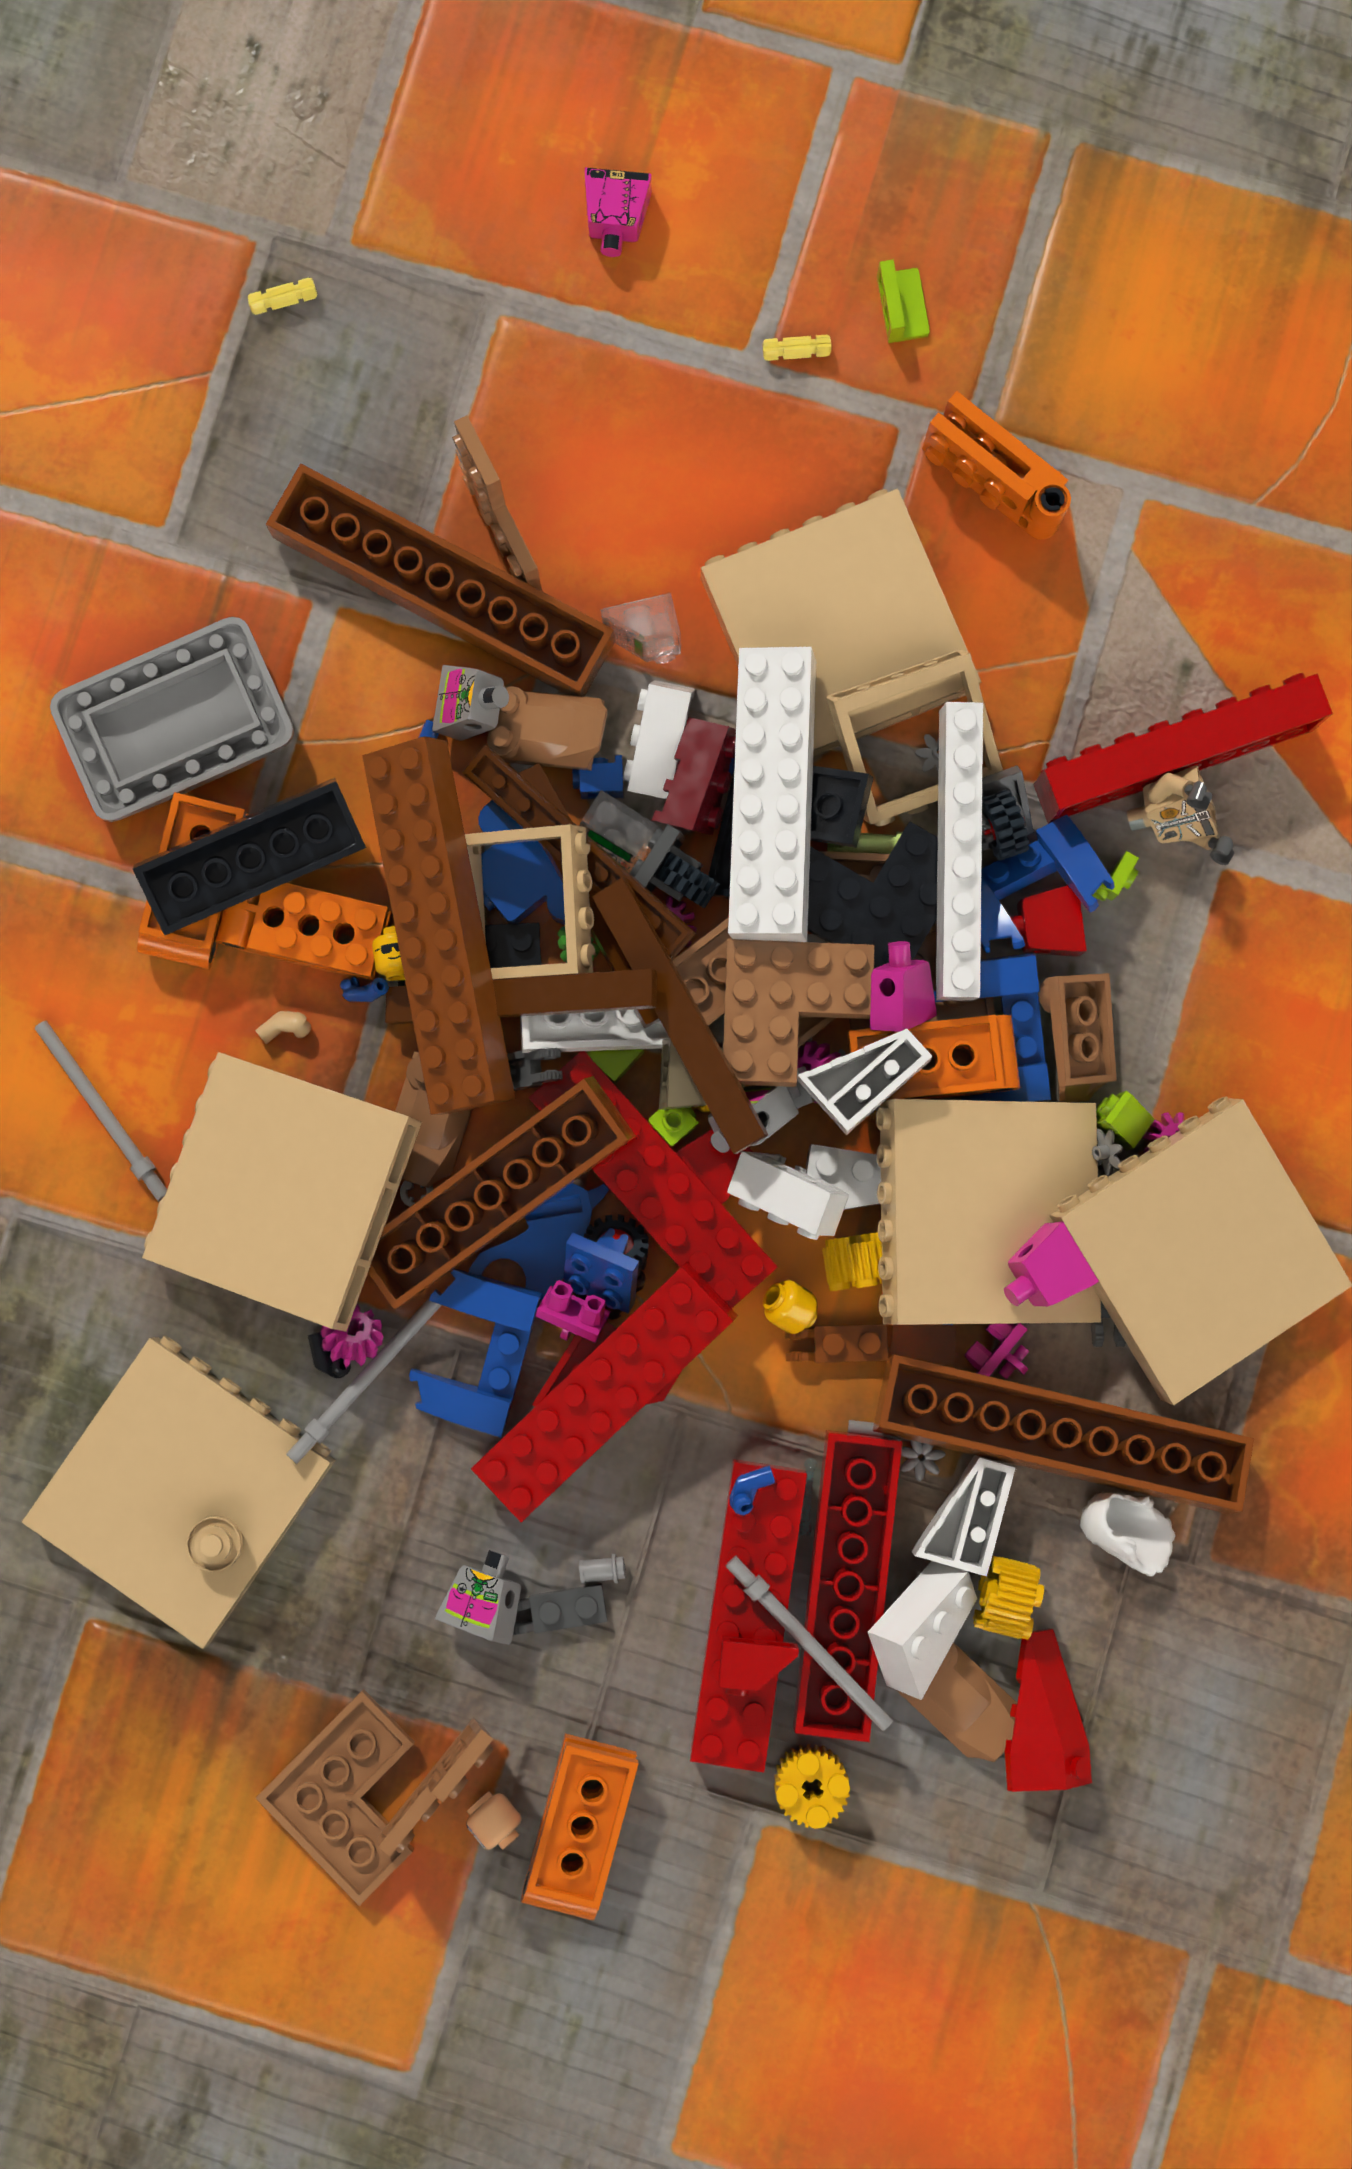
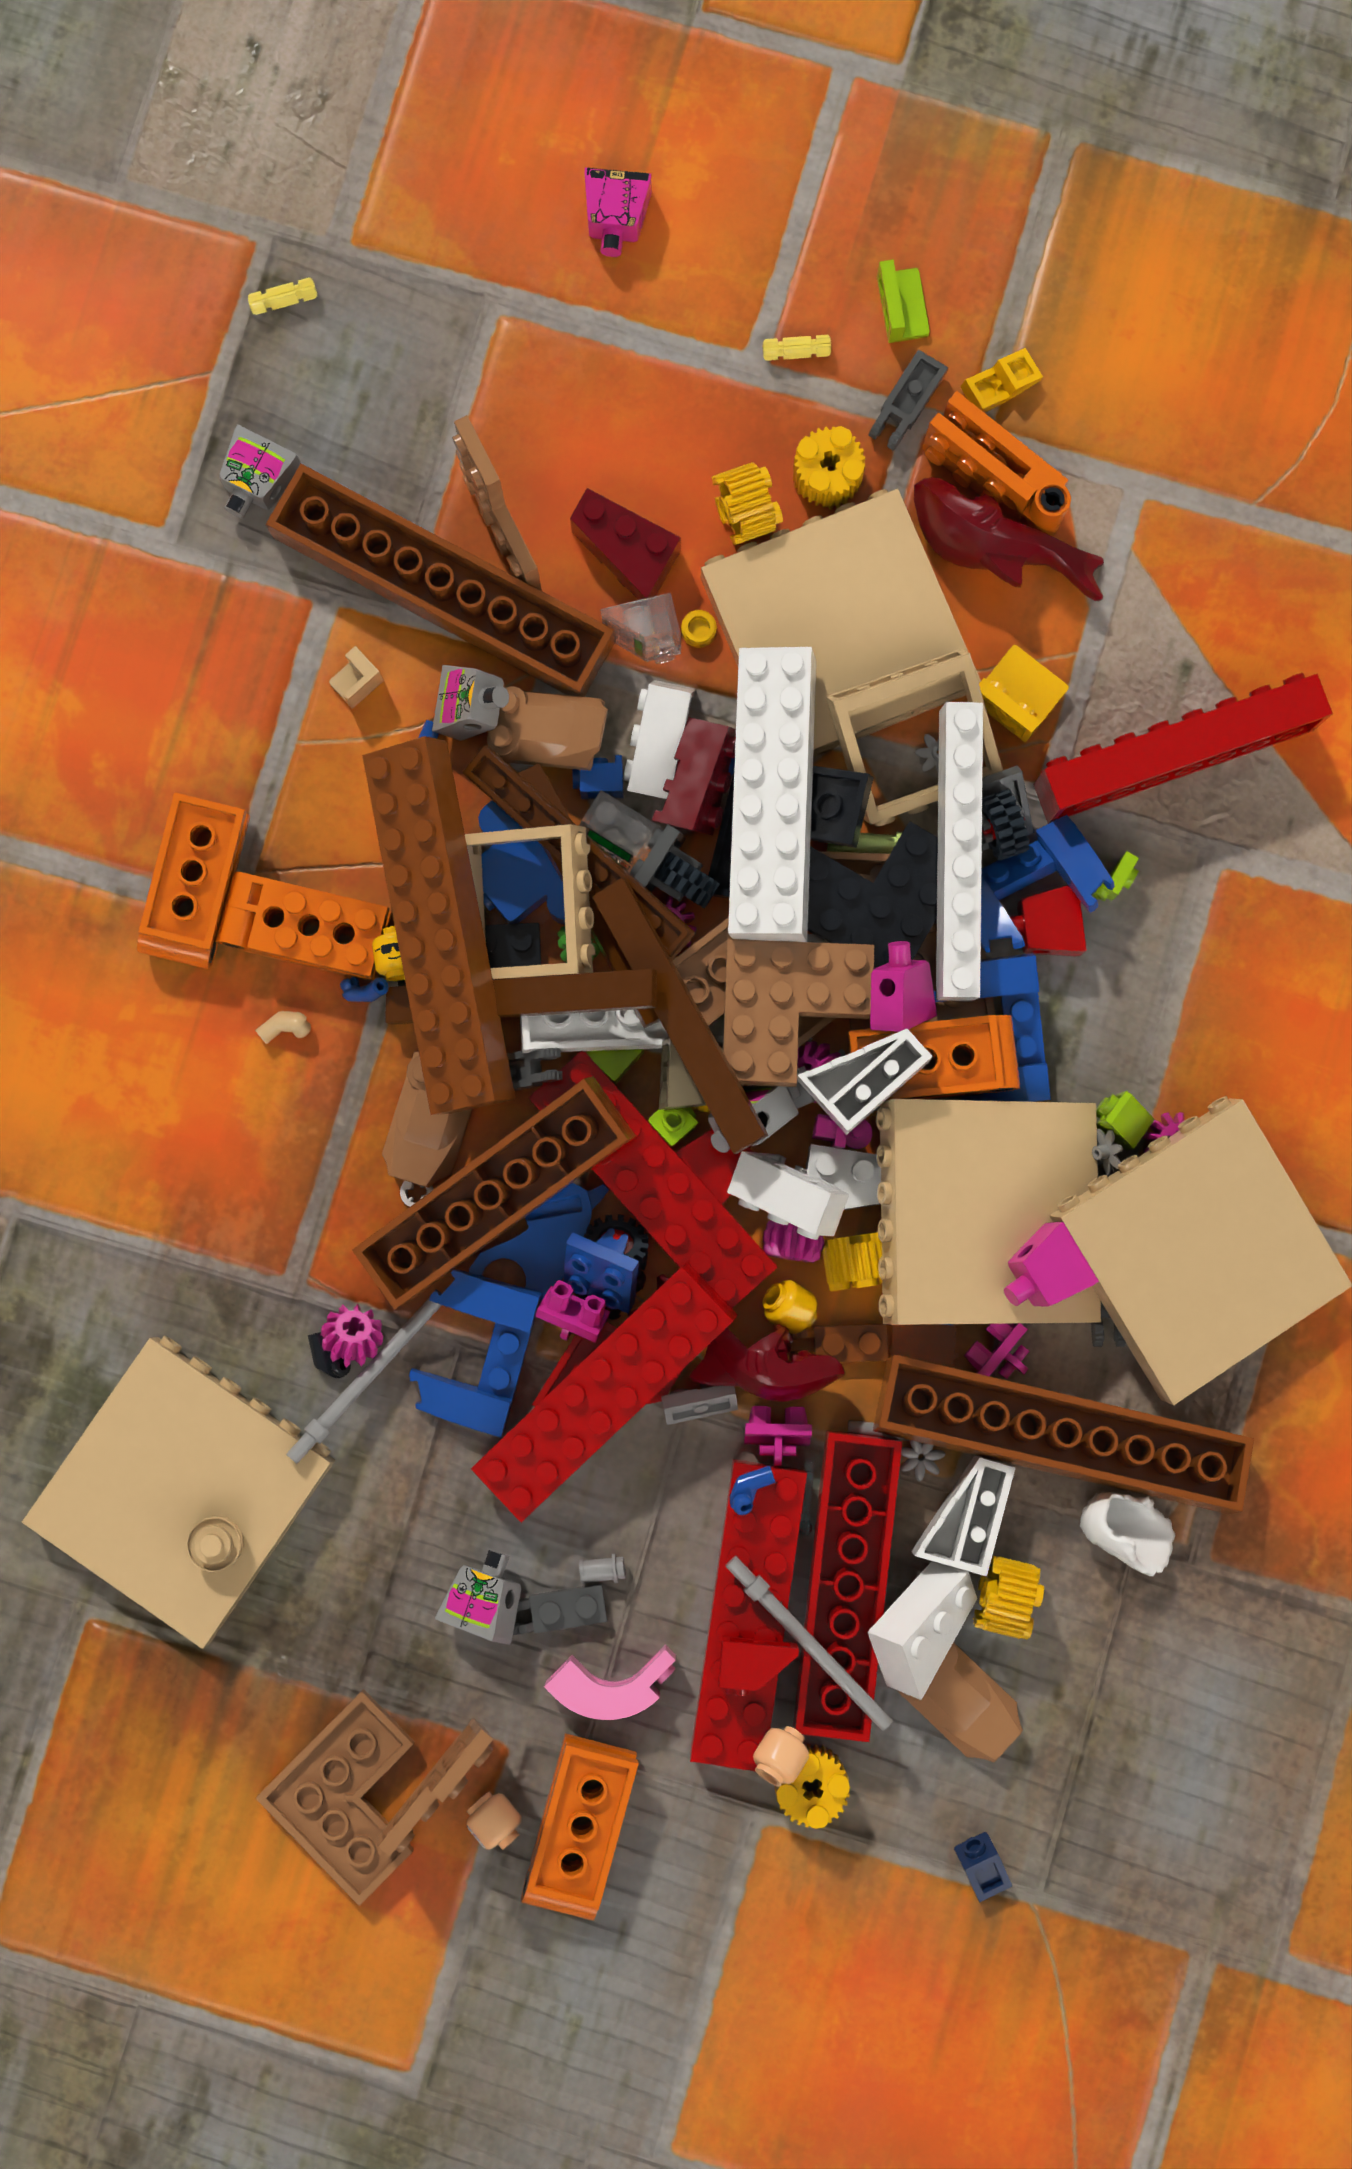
(141, 1166): light grey bar -> none
(172, 719): light grey wedge -> none
(249, 856): black arch -> none
(255, 471): none -> torso
(281, 1191): tan brick -> none
(356, 678): none -> tan panel
(605, 1699): none -> bright pink arch
(626, 543): none -> dark red wedge
(693, 1404): none -> light grey plate
(698, 628): none -> yellow tile
(746, 502): none -> yellow brick
(764, 1365): none -> dark red piece
(777, 1439): none -> dark pink hips
(781, 1756): none -> light nougat head
(786, 1243): none -> dark pink gear
(827, 1130): none -> dark pink hips
(832, 449): none -> yellow brick
(909, 396): none -> dark grey hinge
(980, 538): none -> dark red piece
(983, 1866): none -> dark blue bracket
(1003, 381): none -> yellow slope
(1021, 692): none -> yellow bracket
(1048, 1733): red wedge -> none
(1081, 1033): medium nougat slope -> none
(1182, 810): torso -> none

